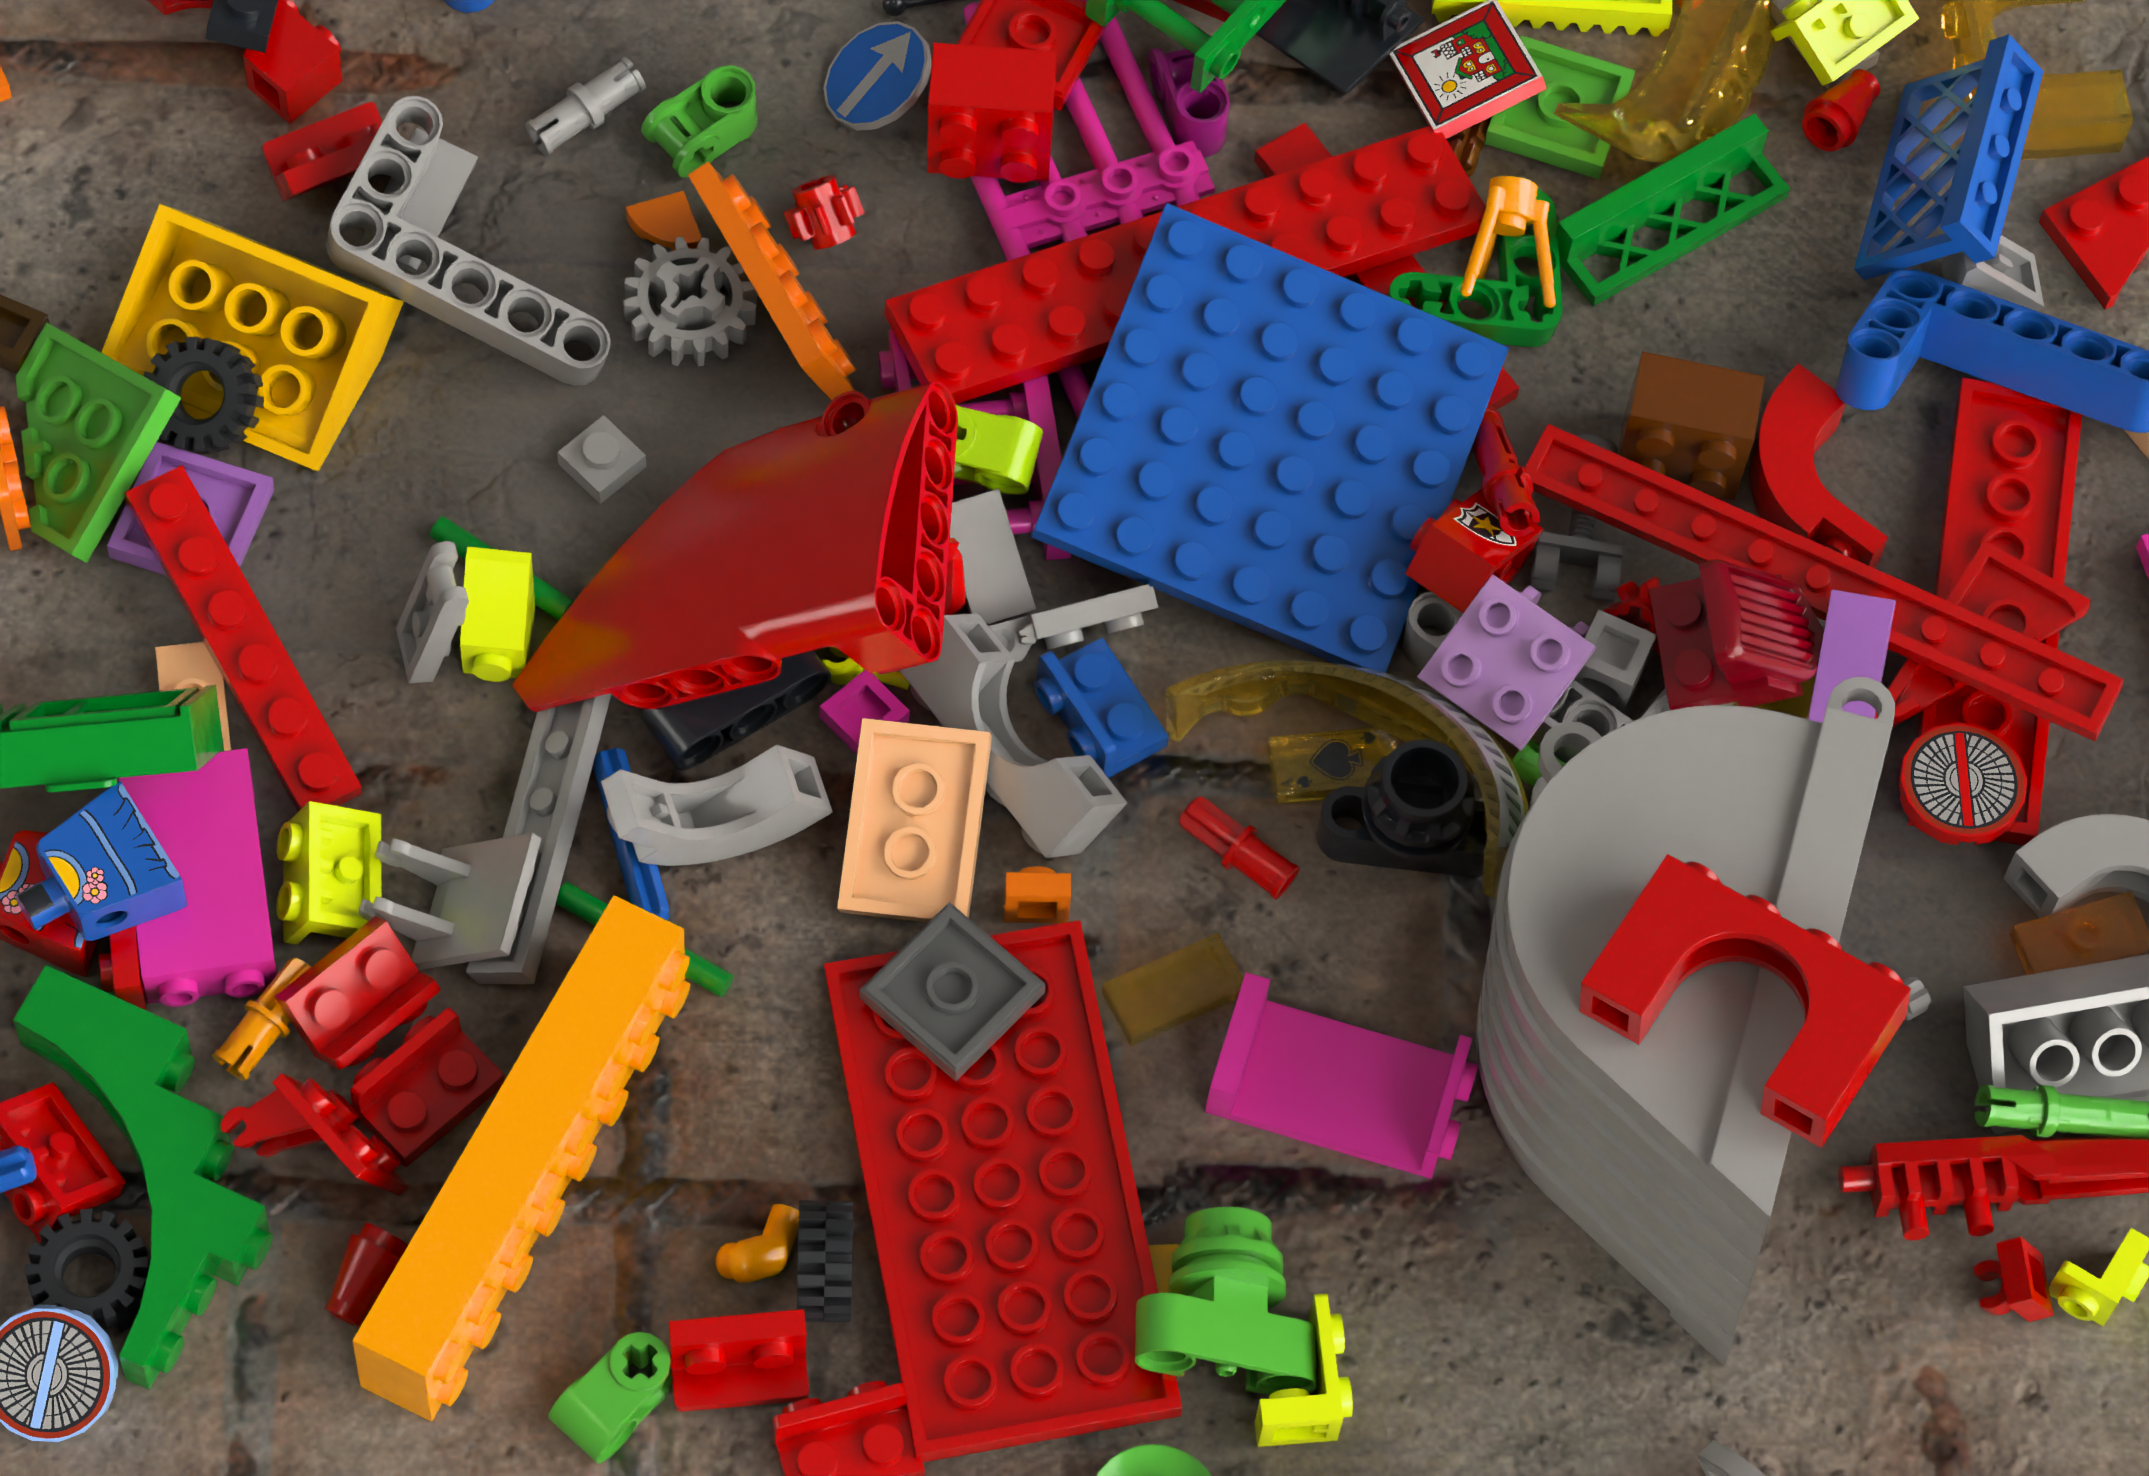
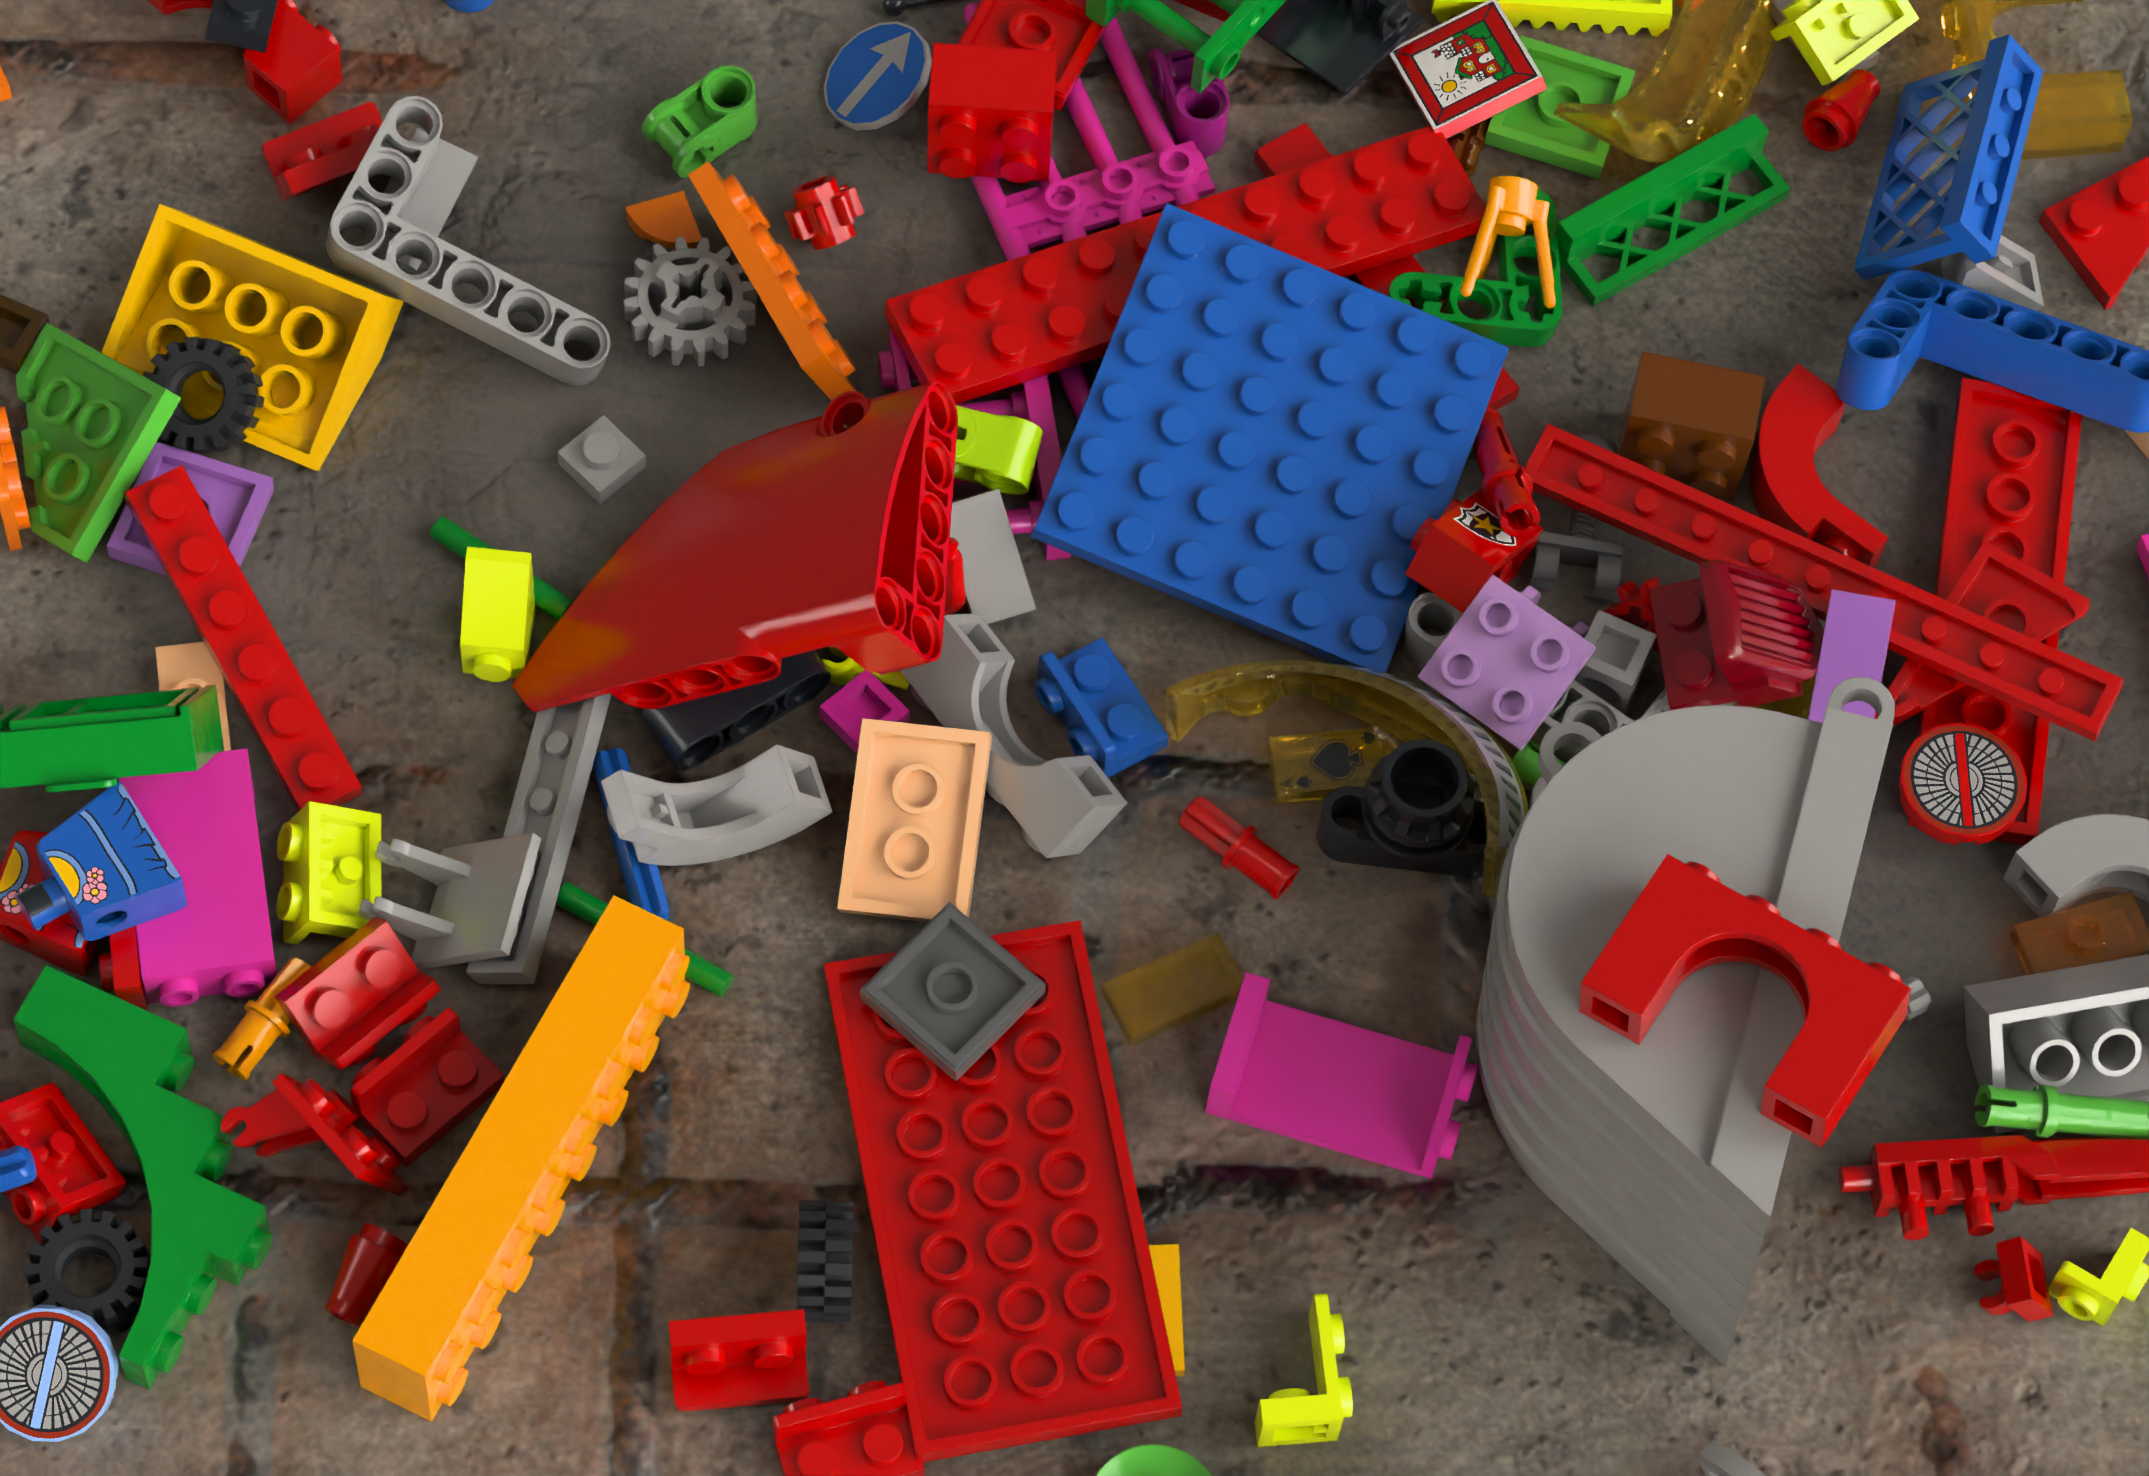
(431, 615): light grey hinge -> none
(585, 106): light grey pin -> none
(606, 1404): bright green piece -> none
(762, 1254): light orange arm -> none
(1036, 896): orange plate -> none
(1064, 624): light grey hinge -> none
(1219, 1307): bright green beam -> none

